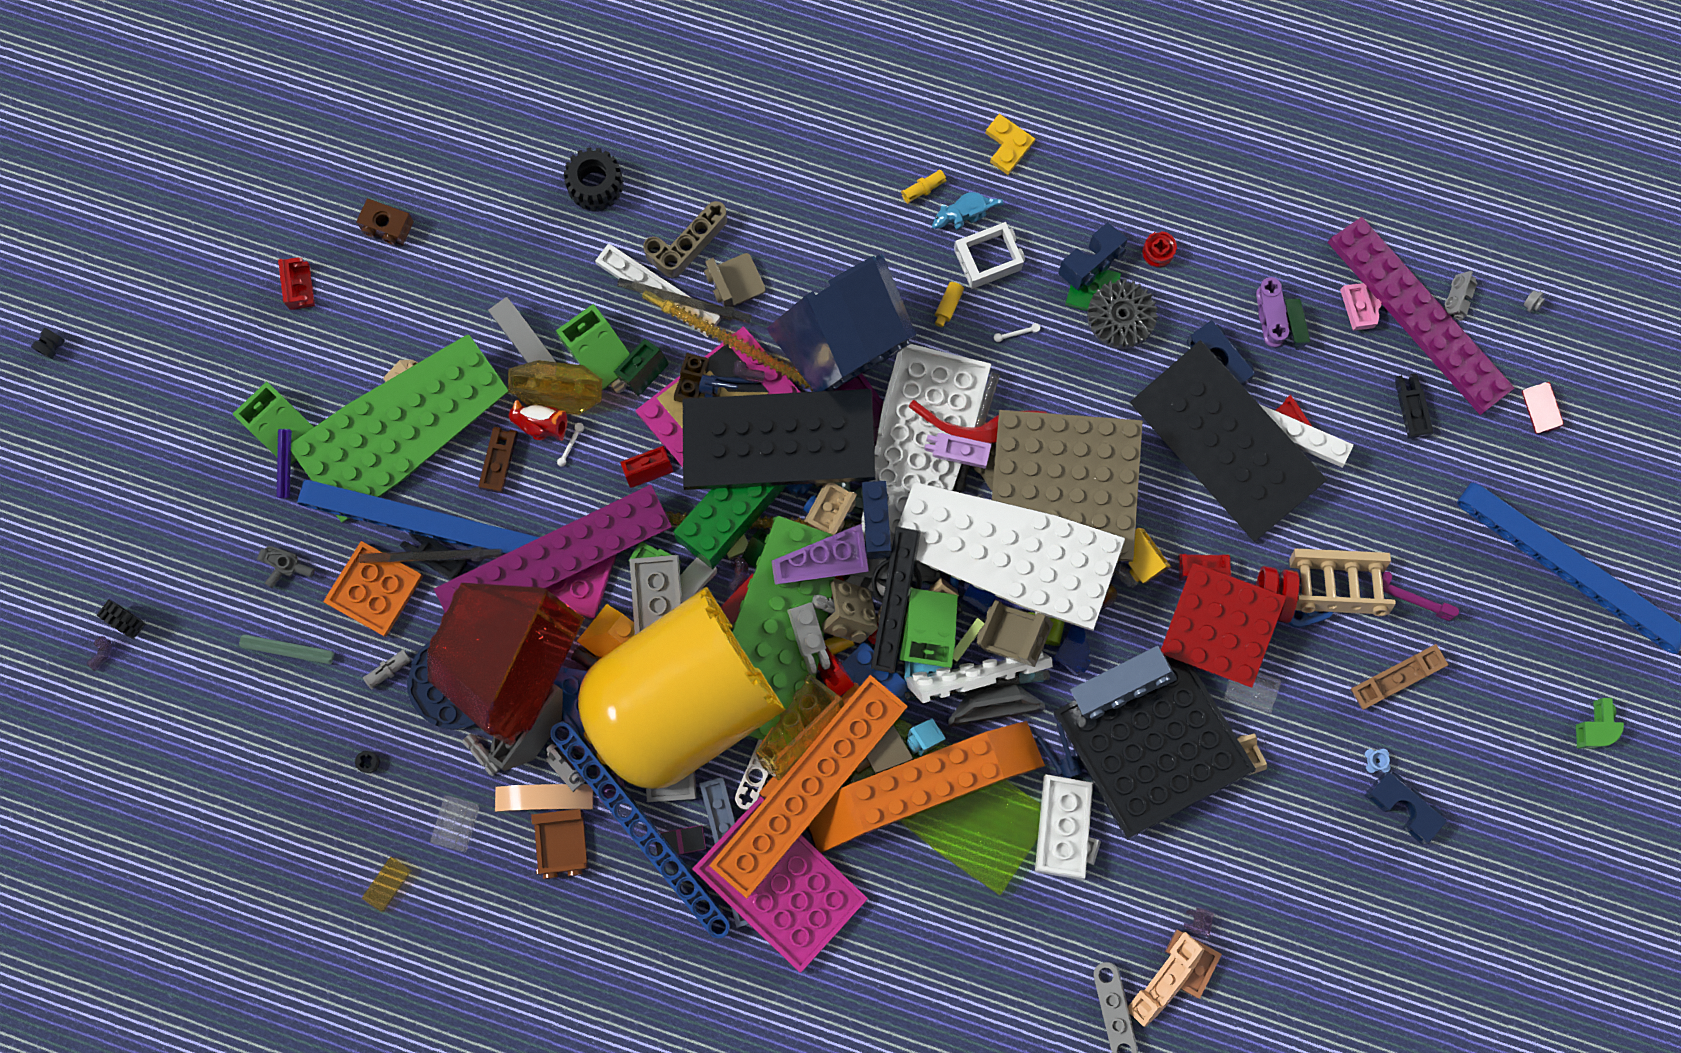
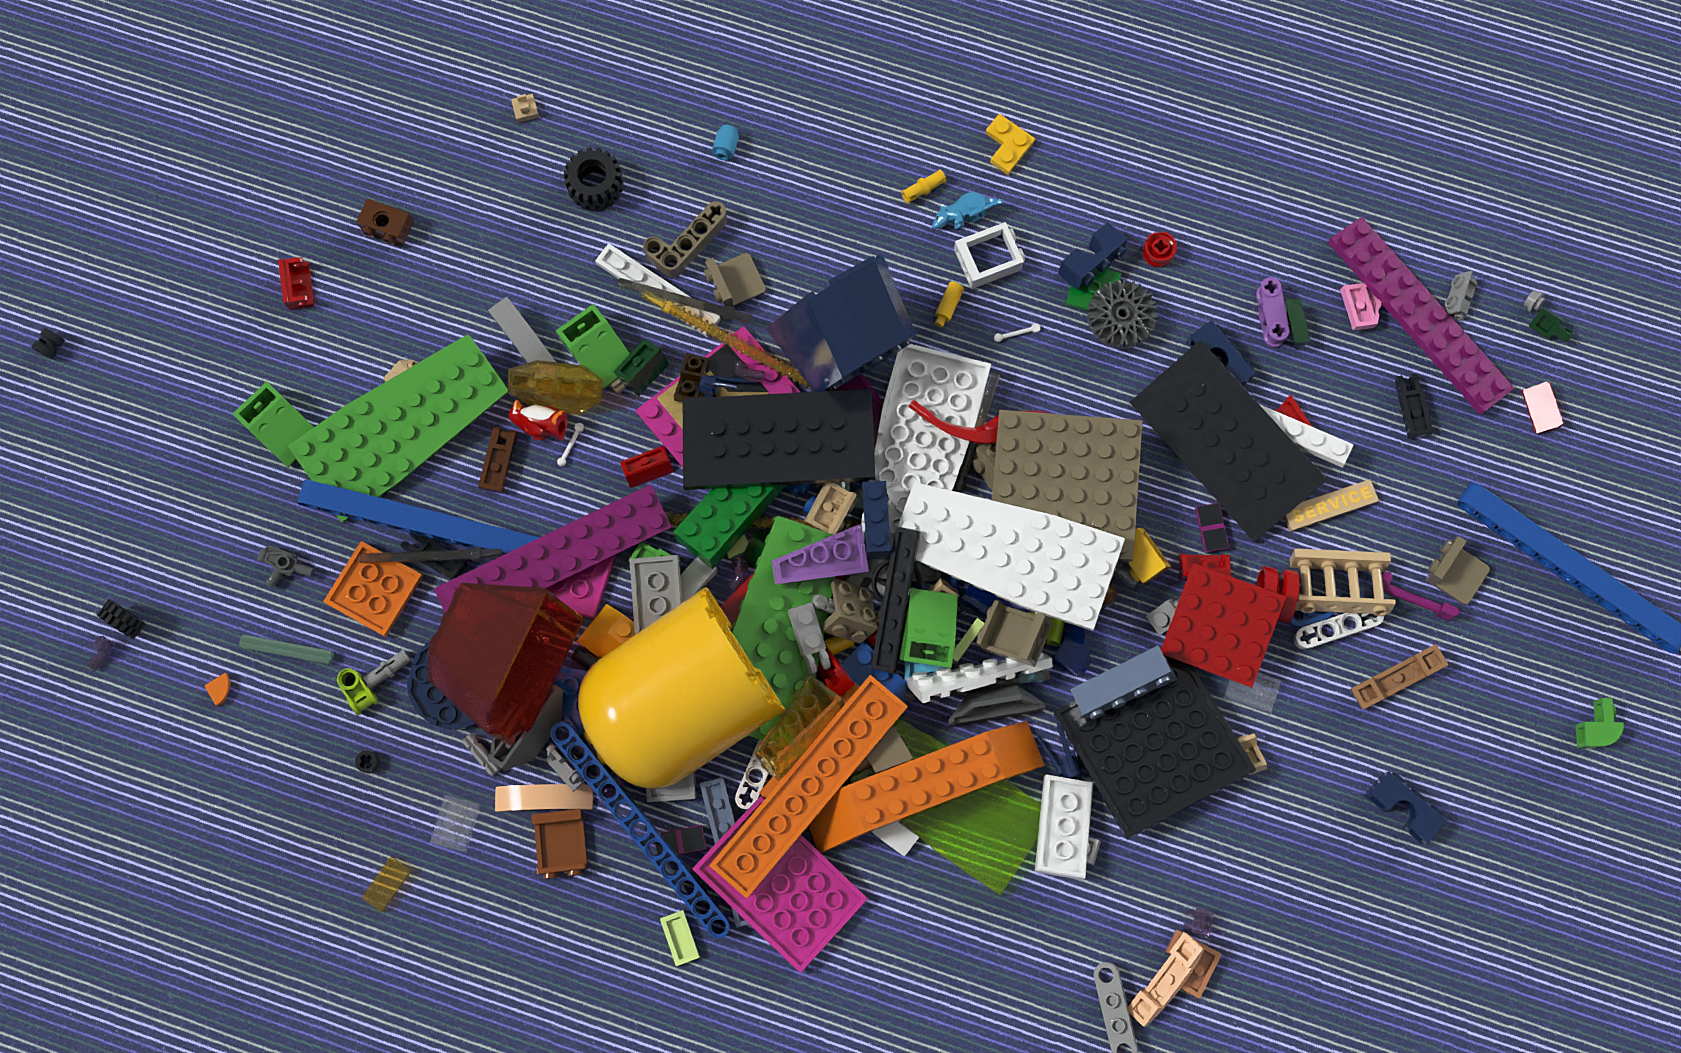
(219, 689): none -> orange tile
(284, 463): dark purple axle -> none
(359, 694): none -> lime piece
(525, 107): none -> tan tile
(679, 938): none -> yellowish green tile
(725, 142): none -> dark azure brick
(897, 836): none -> white slope
(924, 737): medium azure slope -> none
(959, 449): lavender hinge -> none
(1162, 616): none -> light grey bracket
(1211, 528): none -> black tile
(1331, 505): none -> tan tile
(1338, 628): none -> white beam
(1382, 755): light blue plate -> none
(1457, 571): none -> dark tan bracket
(1548, 323): none -> dark green plate

